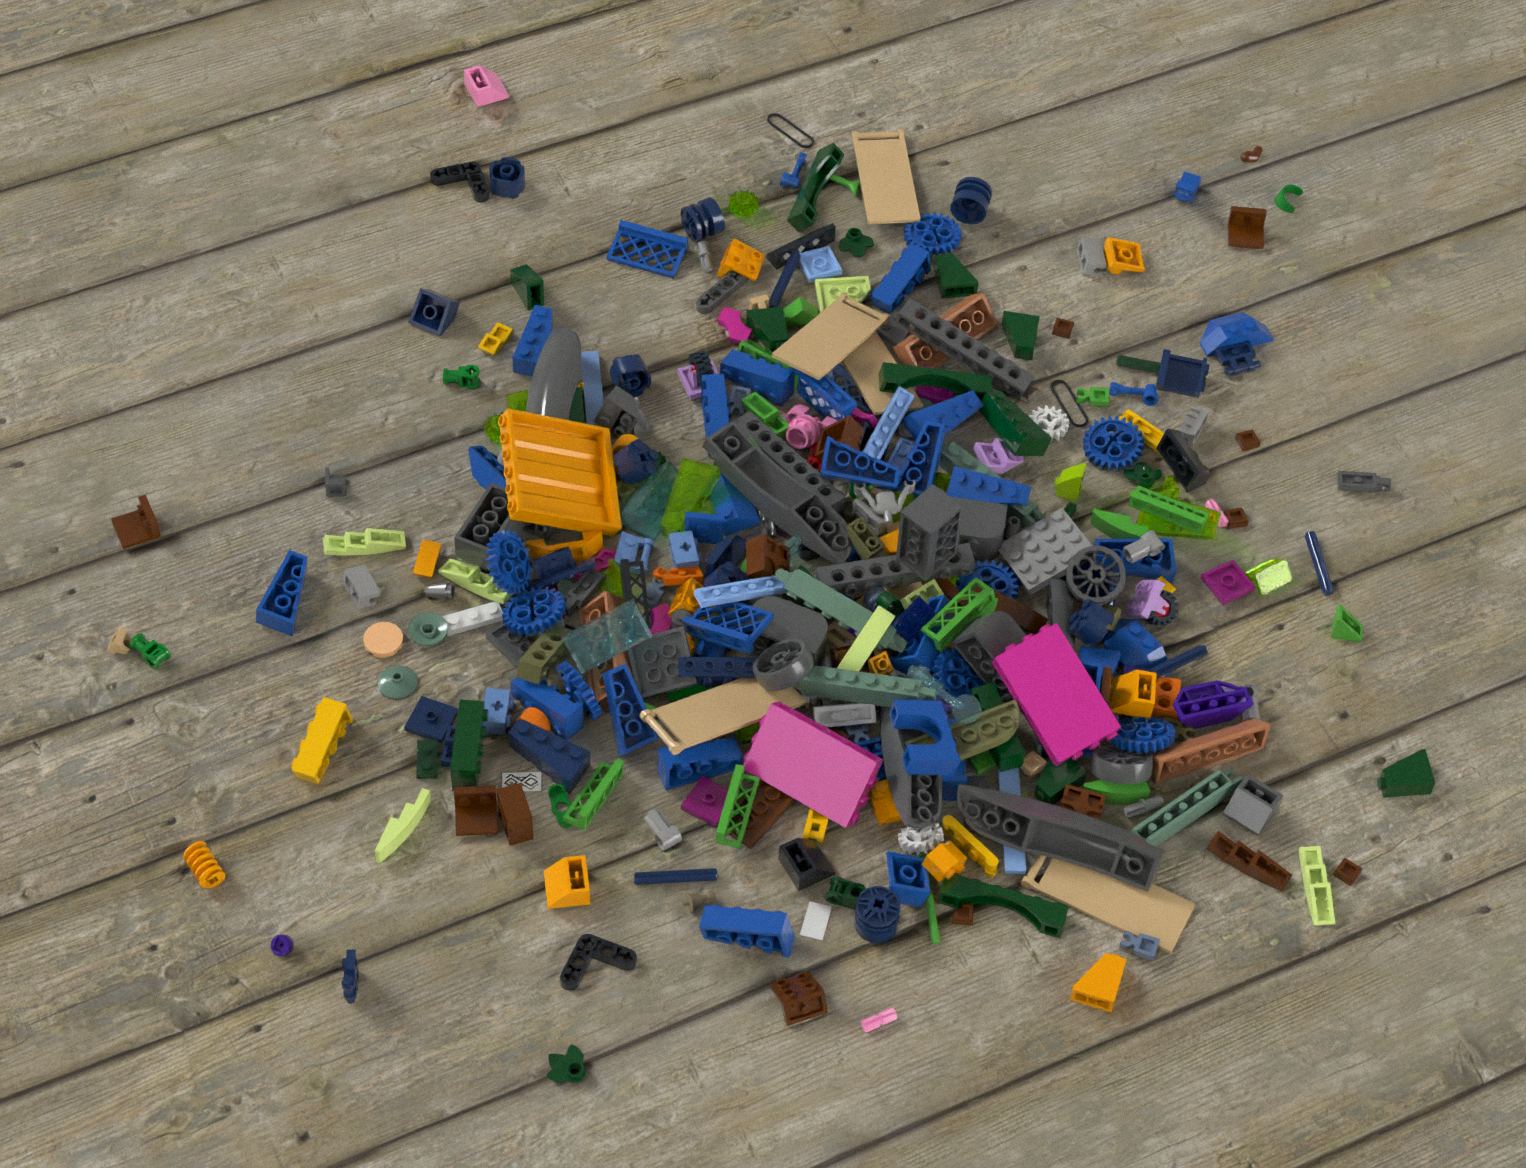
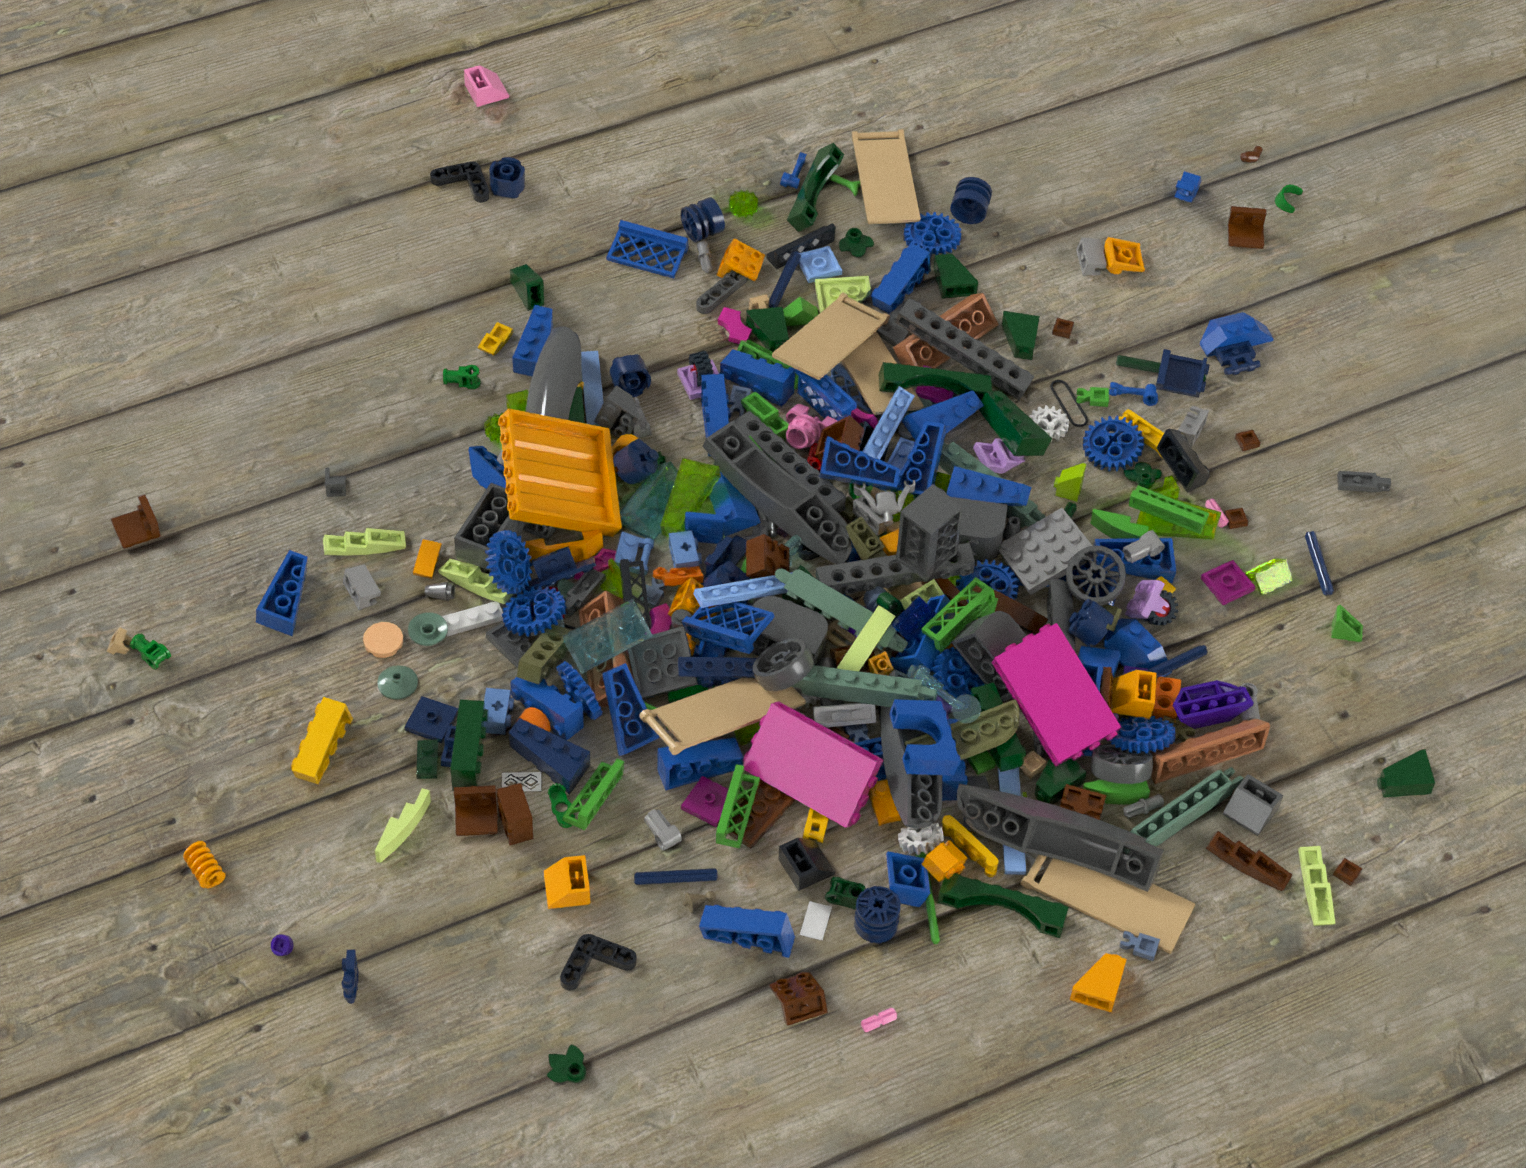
(433, 311): dark blue slope -> none
(776, 114): black piece -> none
(963, 915): reddish brown tile -> none

